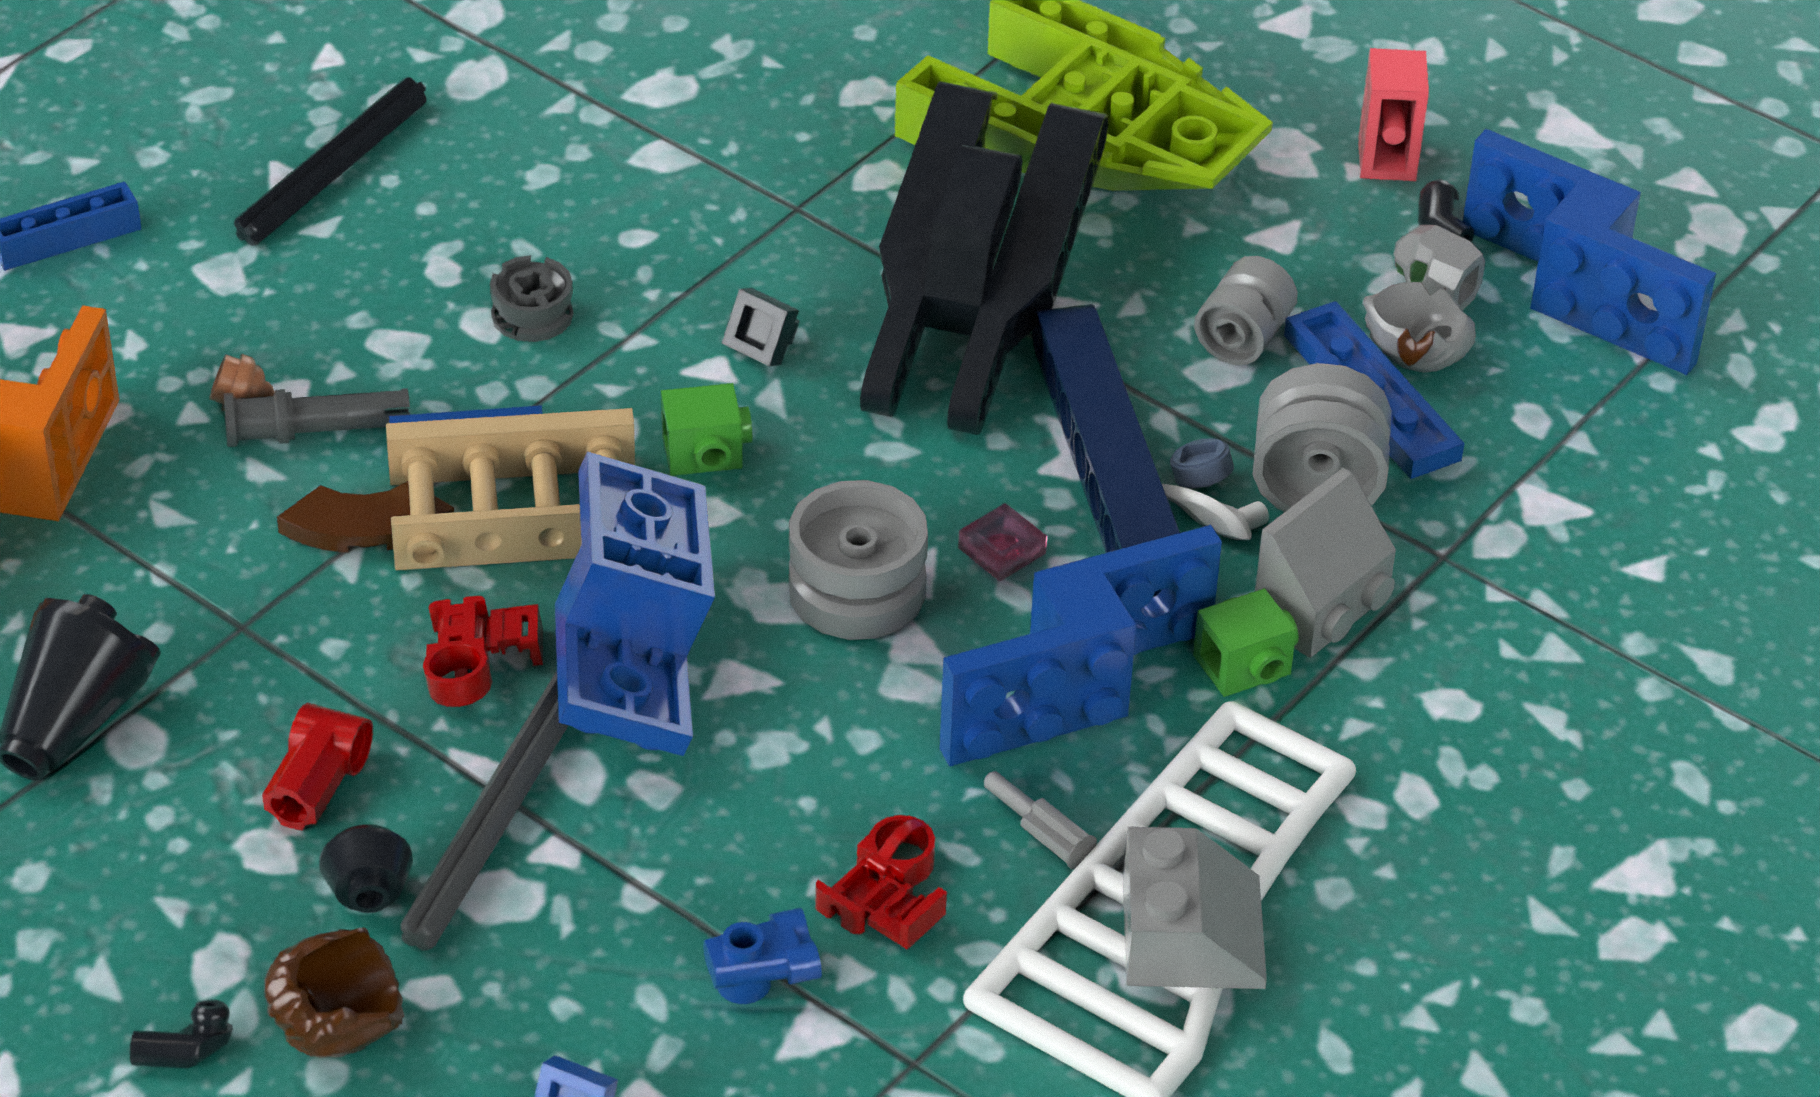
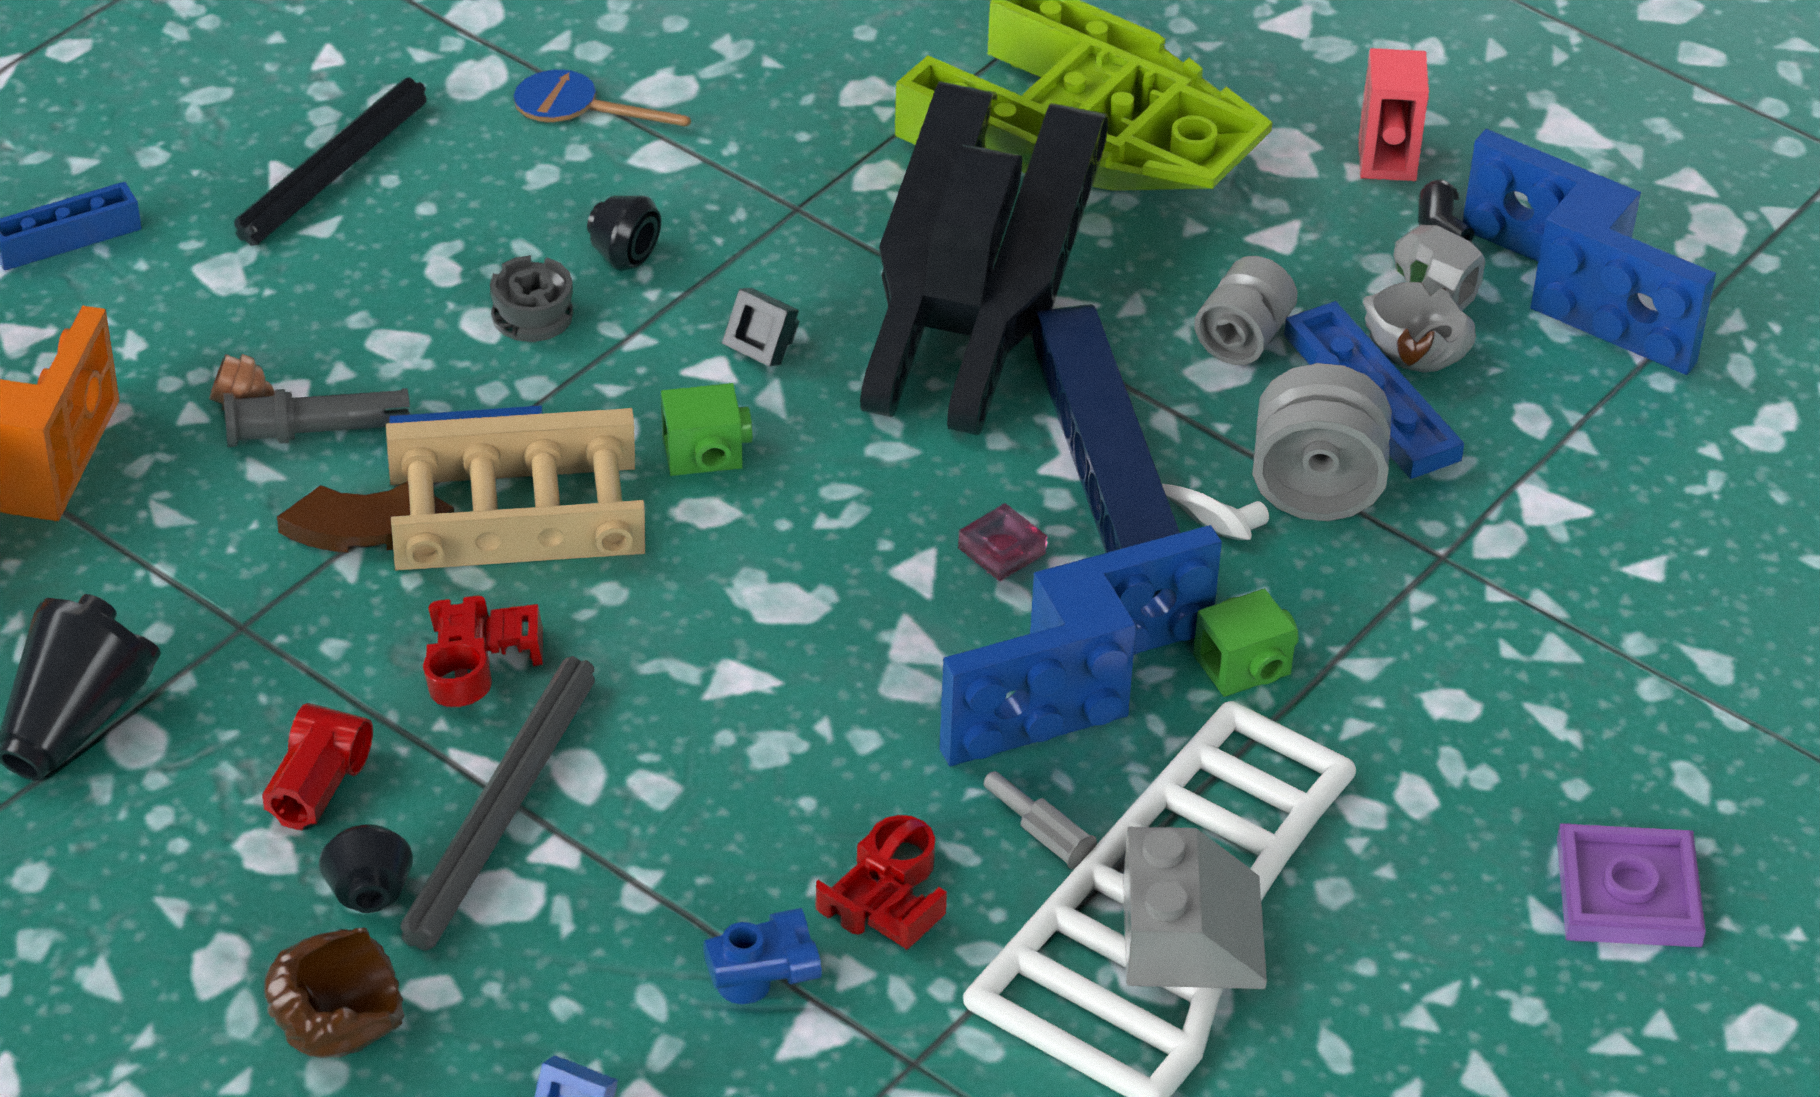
(190, 1045): black arm -> none
(567, 94): none -> blue piece
(625, 230): none -> black cone
(633, 605): blue bracket -> none
(857, 559): light grey wheel -> none
(1201, 463): sand blue tile -> none
(1327, 561): light grey slope -> none
(1630, 885): none -> medium lavender tile

